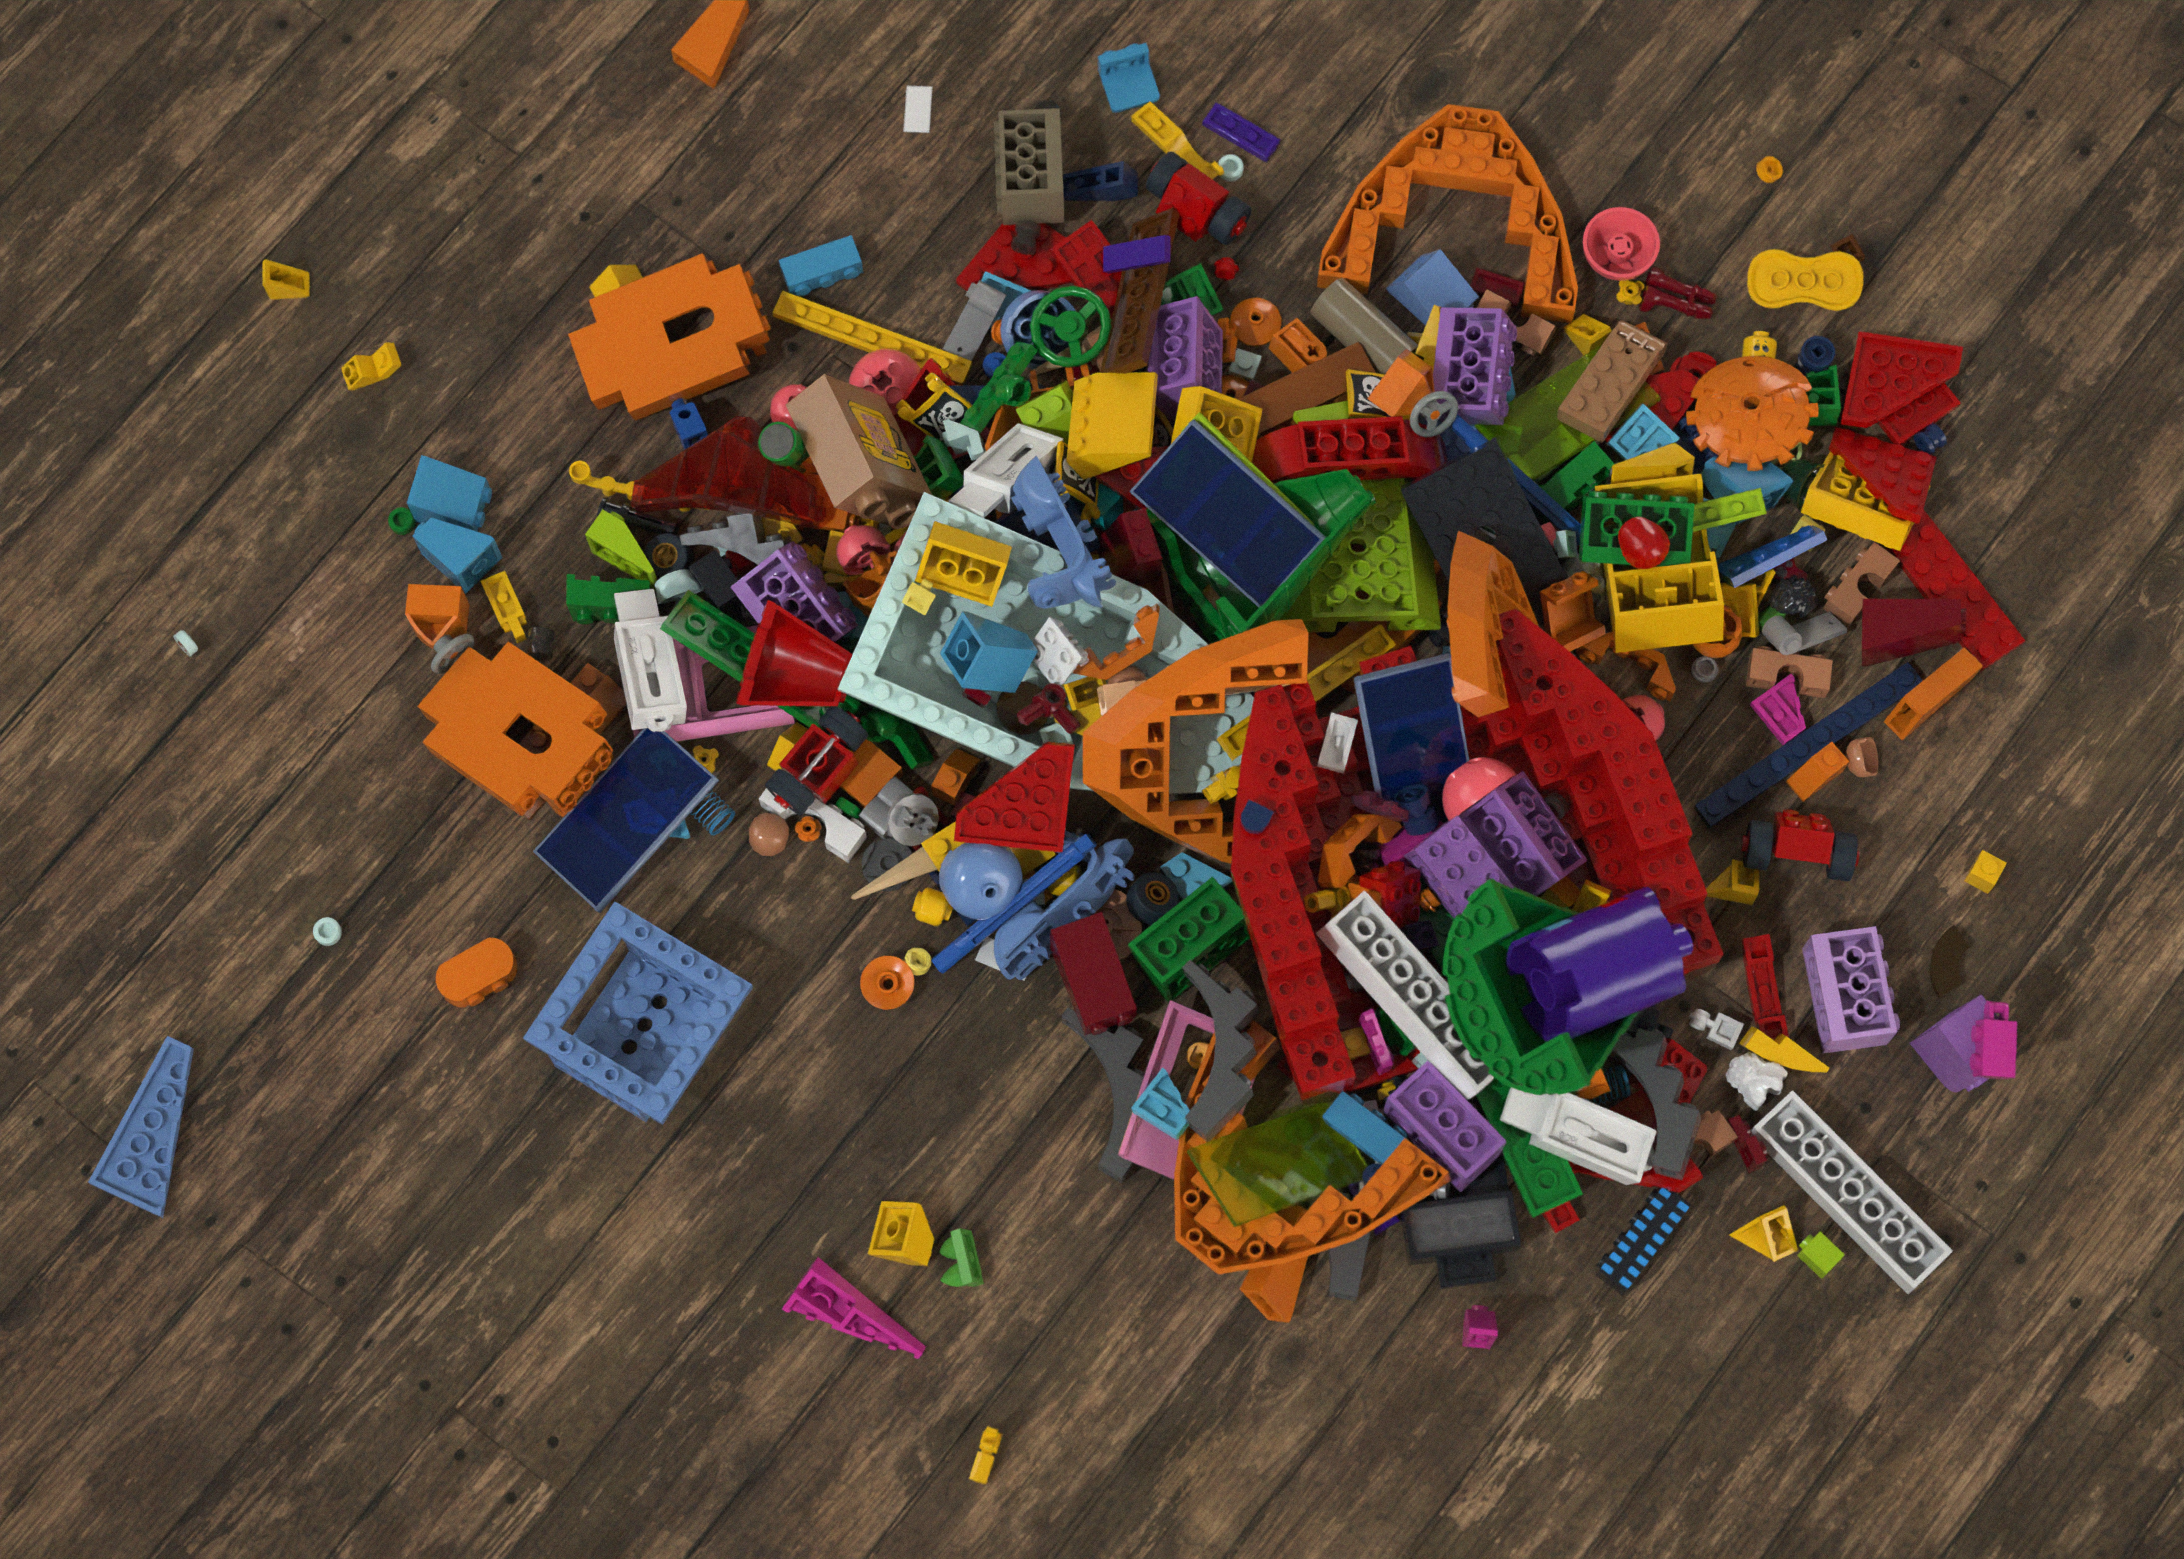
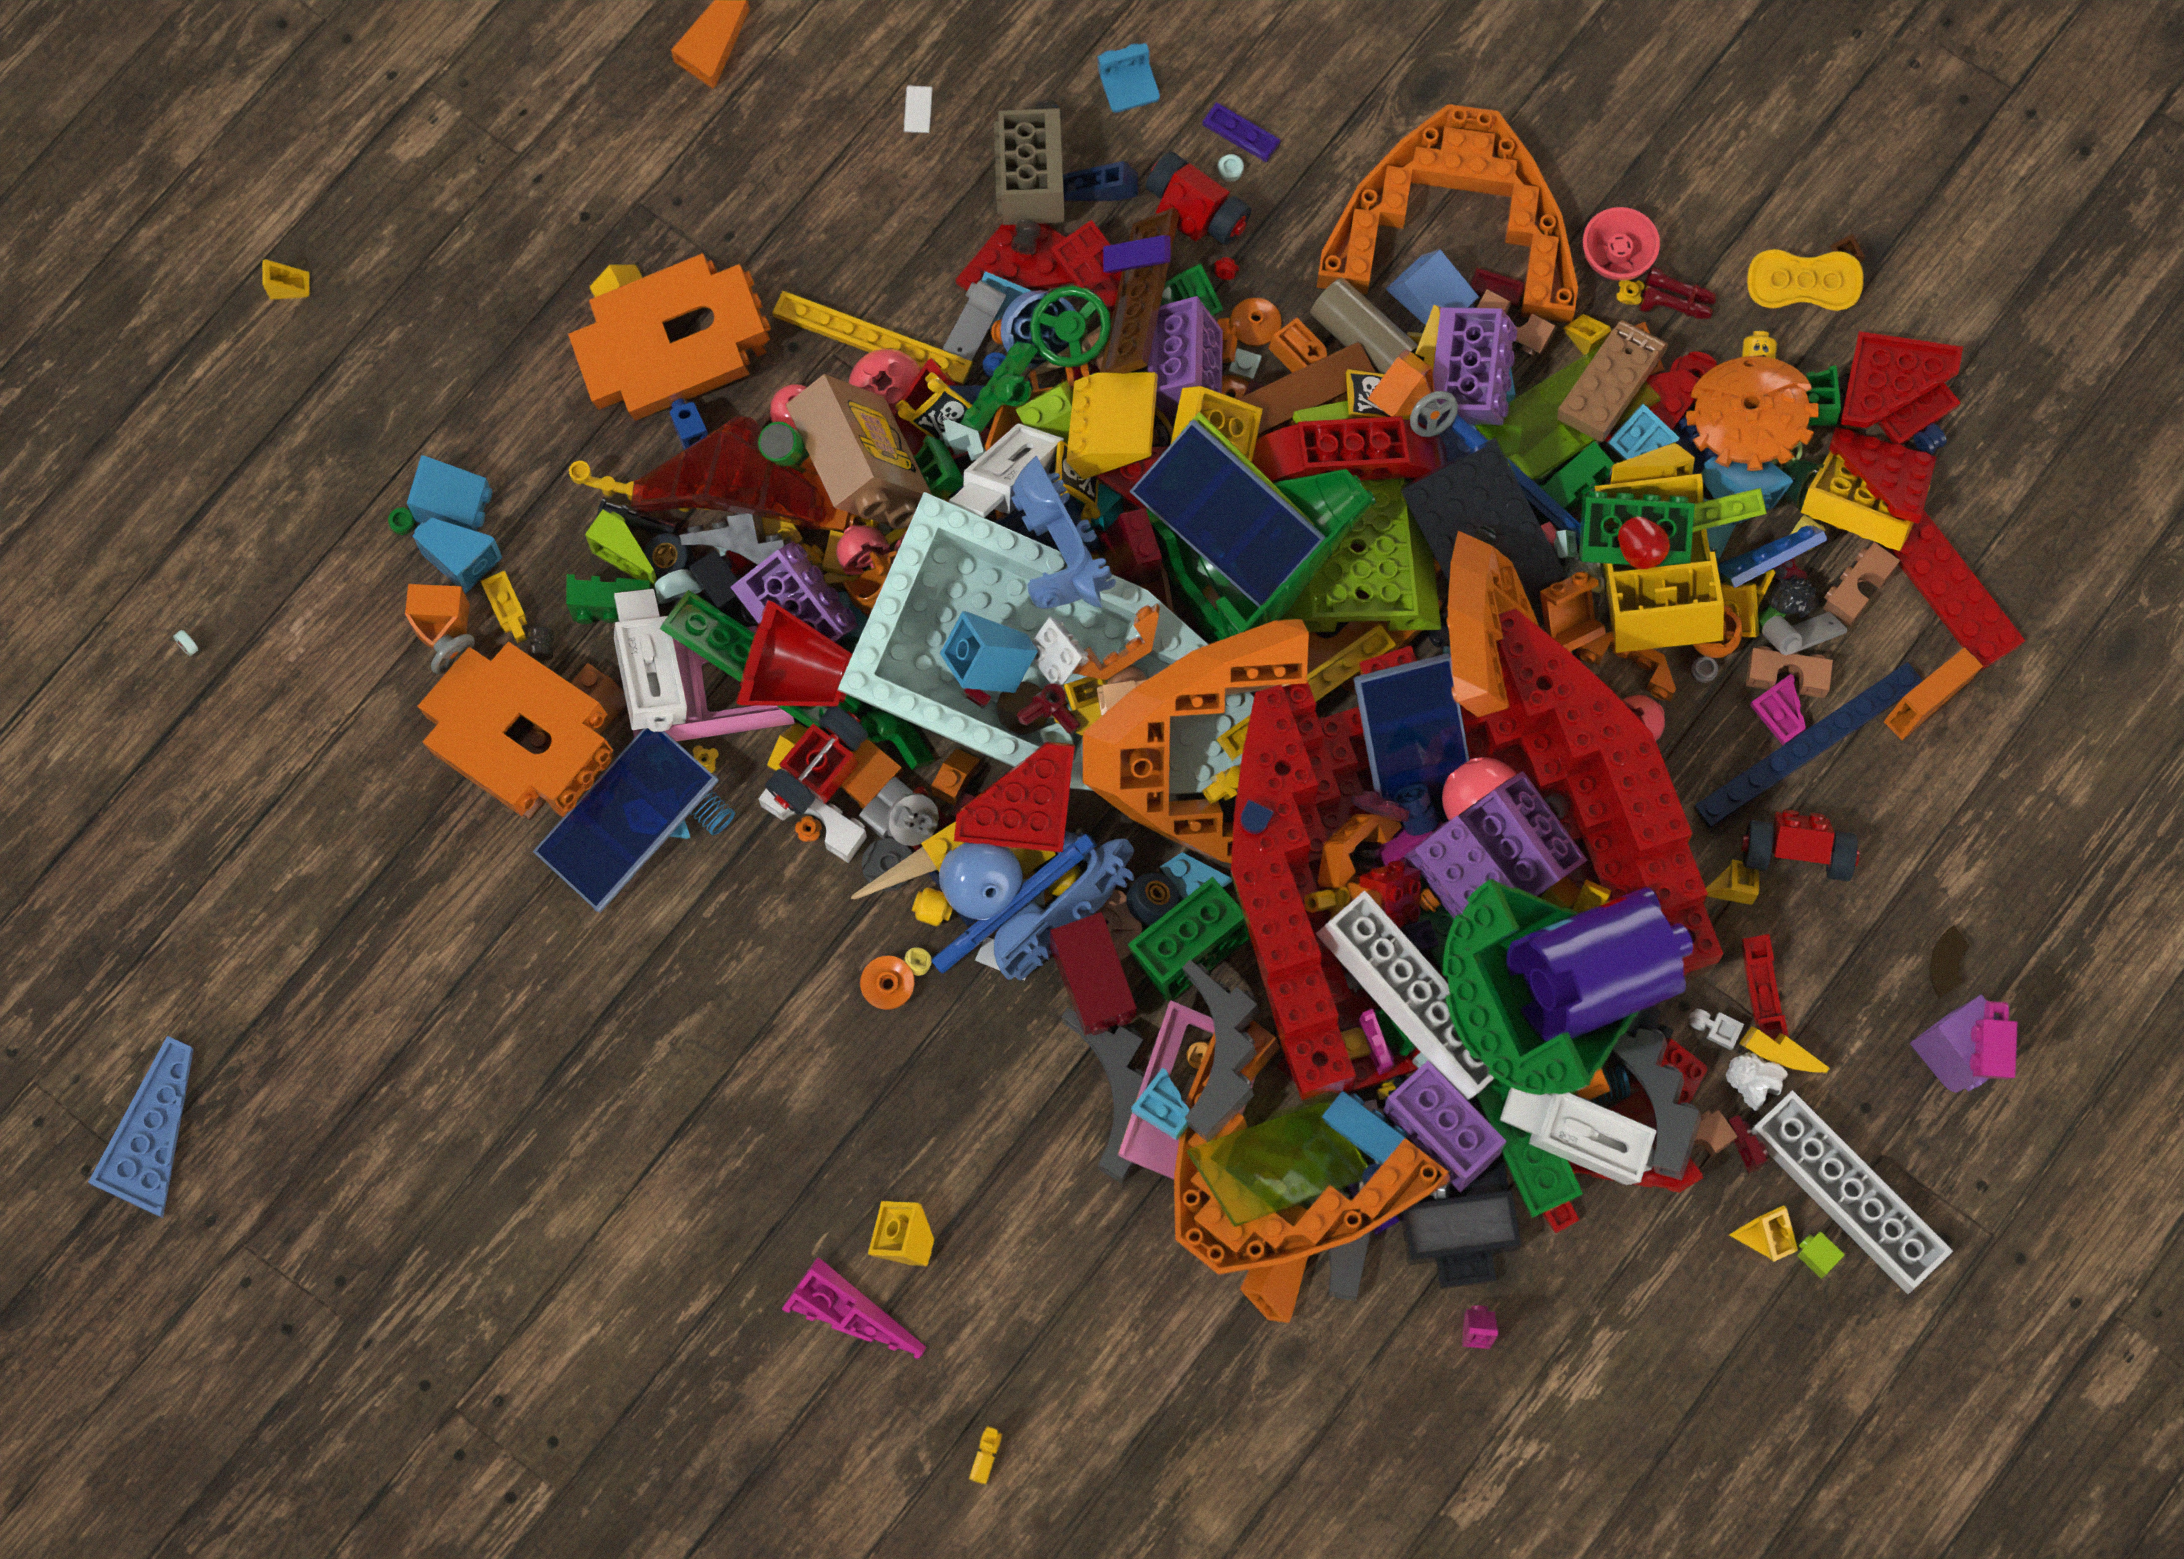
(327, 931): light aqua tile -> none
(366, 370): yellow slope -> none
(476, 973): orange brick -> none
(698, 1010): medium blue plate -> none
(768, 834): nougat hair -> none
(821, 266): dark azure brick -> none
(848, 808): green tile -> none
(919, 597): light yellow tile -> none
(963, 563): yellow slope -> none
(967, 1269): bright green tile -> none
(1171, 138): yellow piece -> none
(1337, 743): white plate -> none
(1642, 1240): black brick -> none
(1769, 169): light orange tile -> none
(1815, 355): dark blue wheel -> none
(1818, 771): orange slope -> none
(1850, 989): lavender brick -> none
(1862, 757): nougat hair -> none
(1908, 627): dark red slope -> none
(1985, 871): yellow brick -> none

